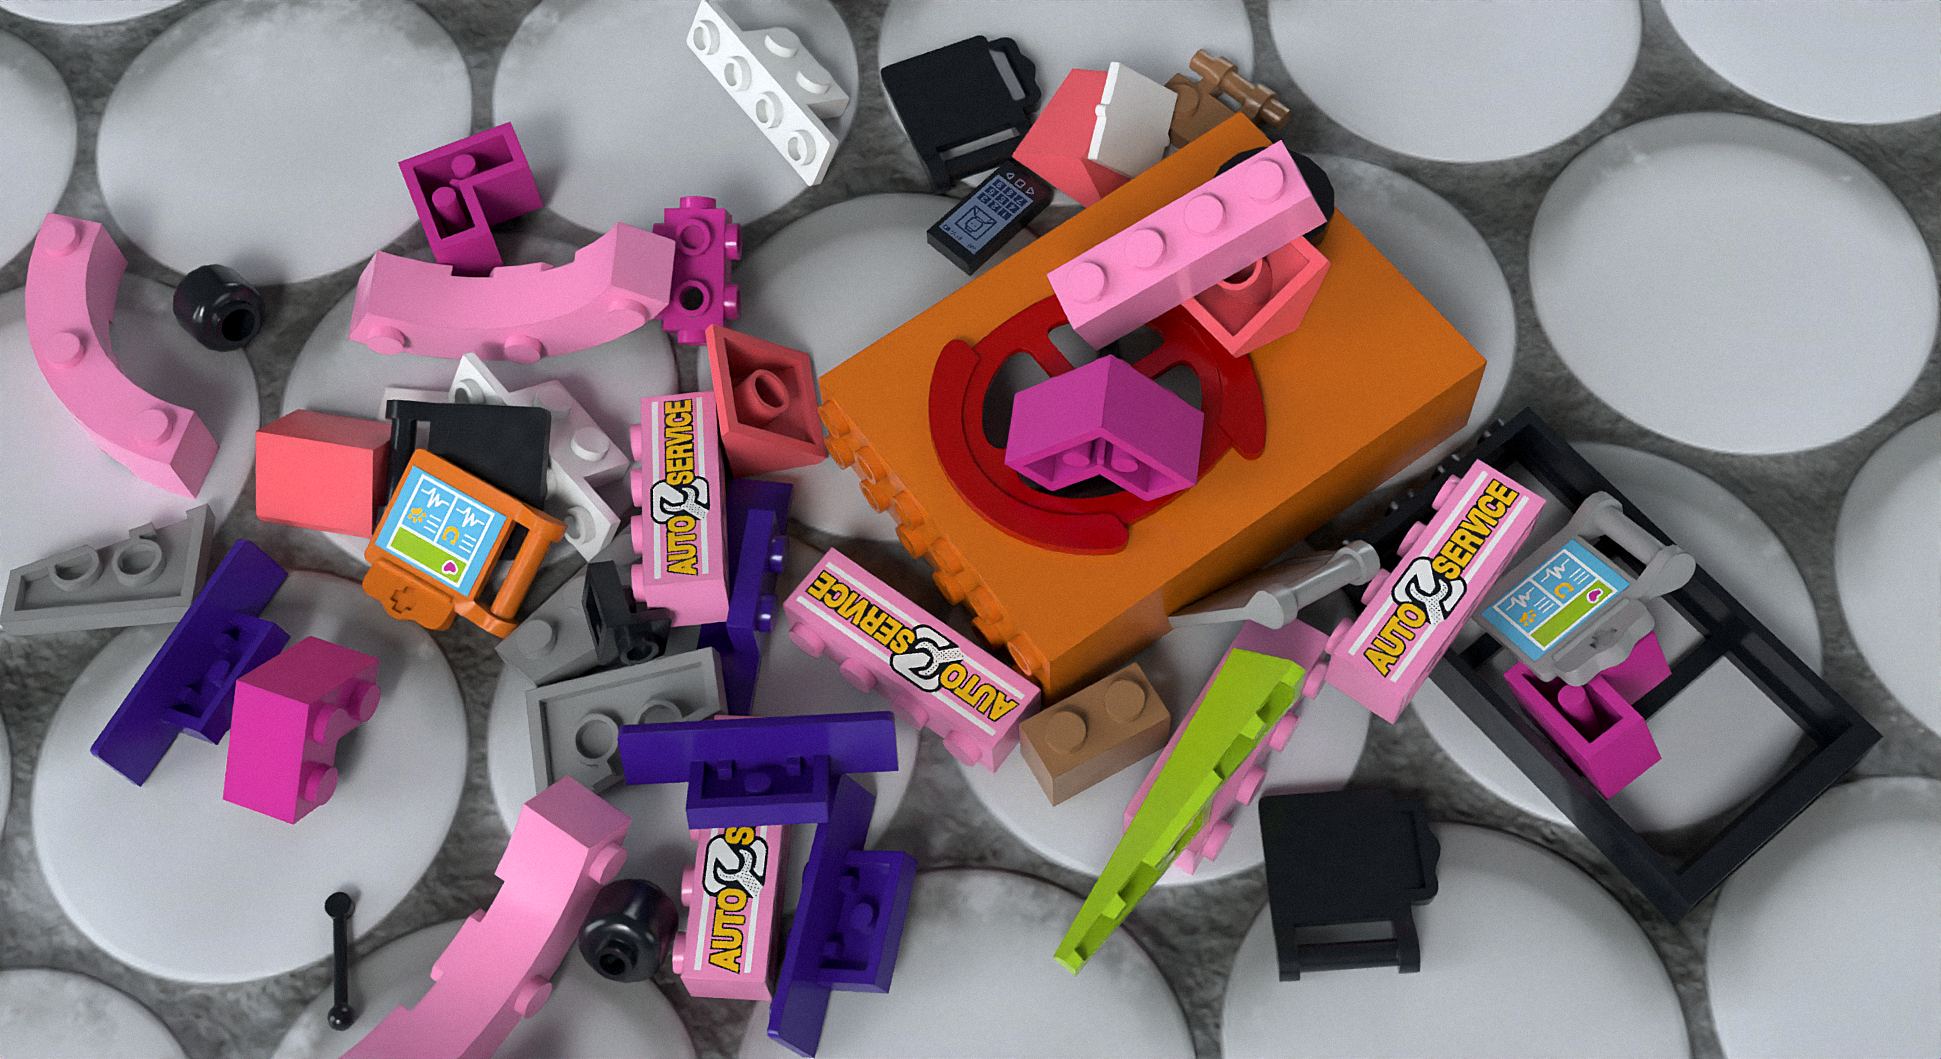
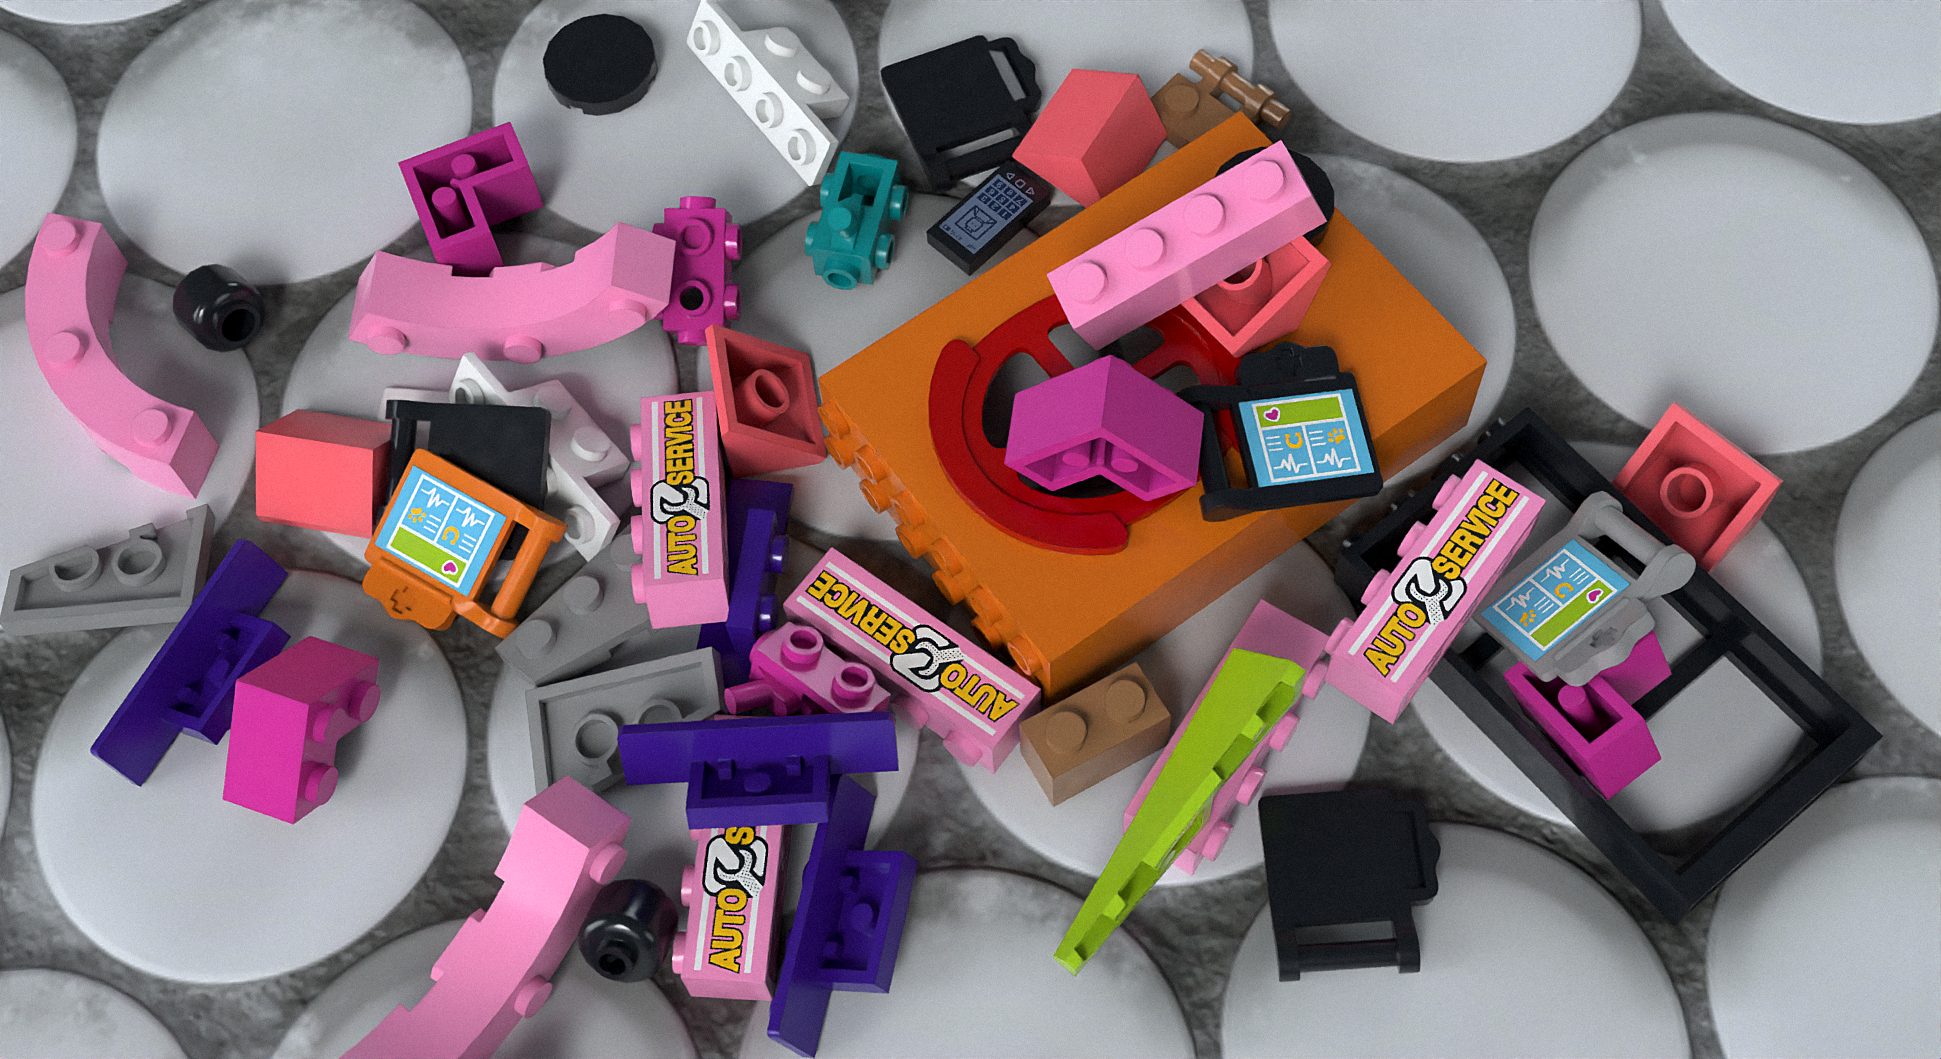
(340, 909): black hinge -> none
(600, 64): none -> black tile
(614, 624): black bracket -> none
(801, 676): none -> dark pink brick
(853, 237): none -> teal brick
(1131, 122): white piece -> none
(1278, 592): light grey piece -> none
(1295, 433): none -> piece
(1697, 486): none -> coral slope

